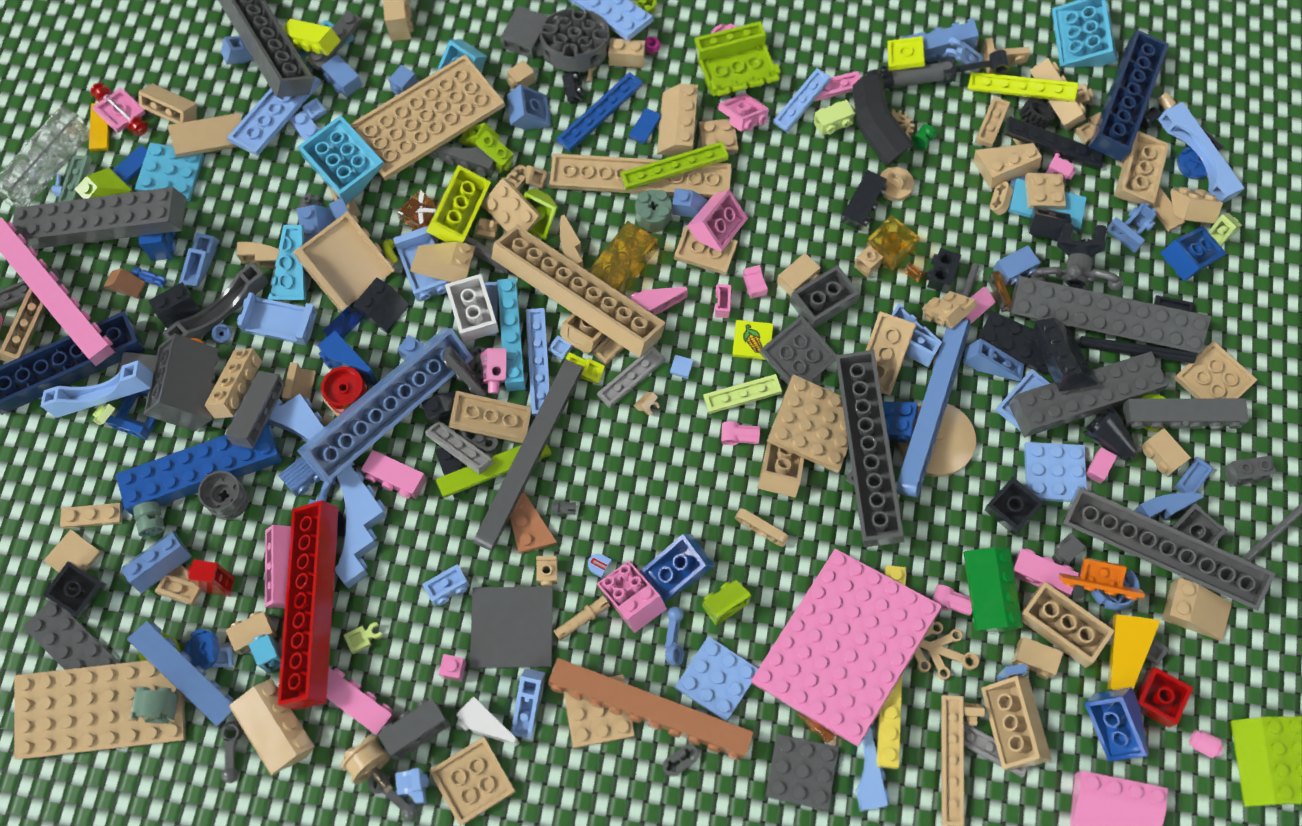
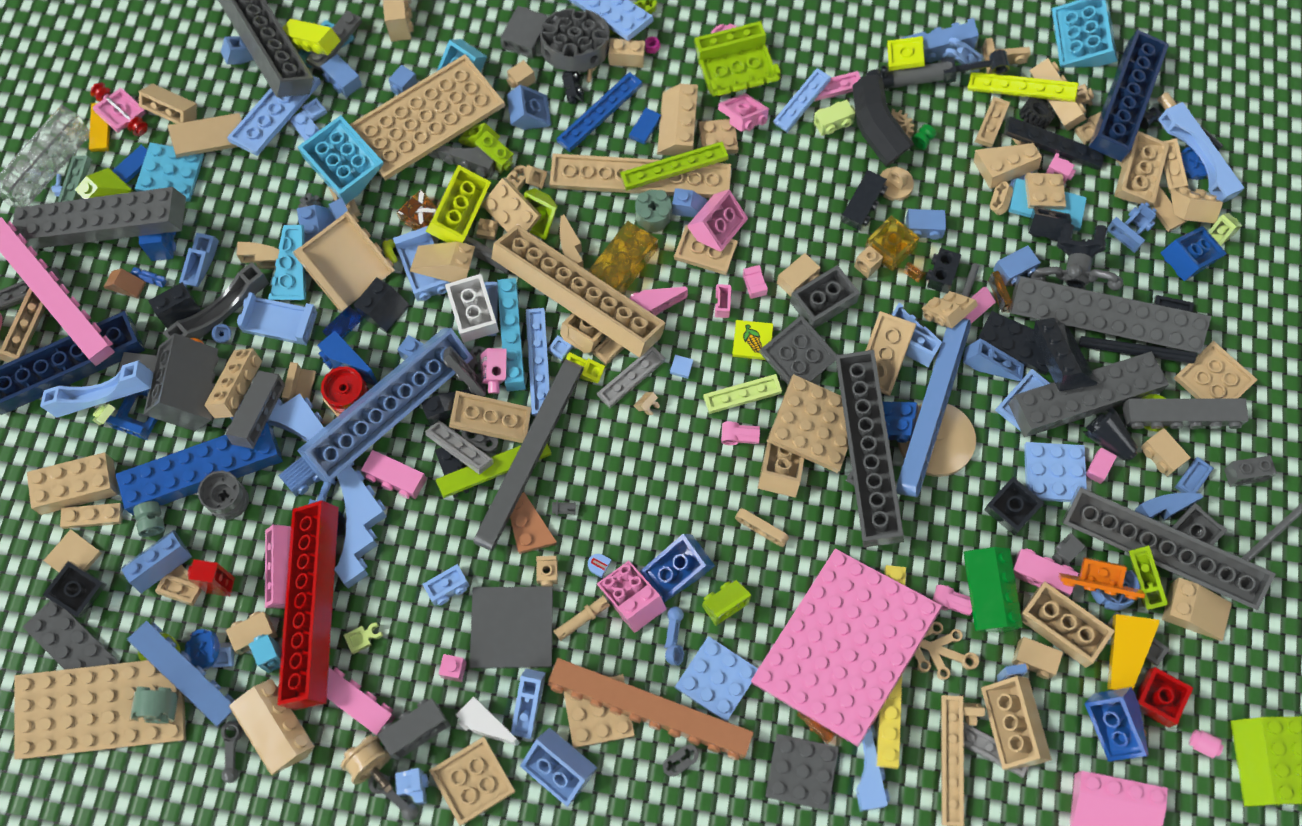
(72, 483): none -> tan brick
(558, 766): none -> medium blue slope
(926, 223): none -> medium blue brick
(1148, 577): none -> lime slope
(1174, 167): none -> tan plate

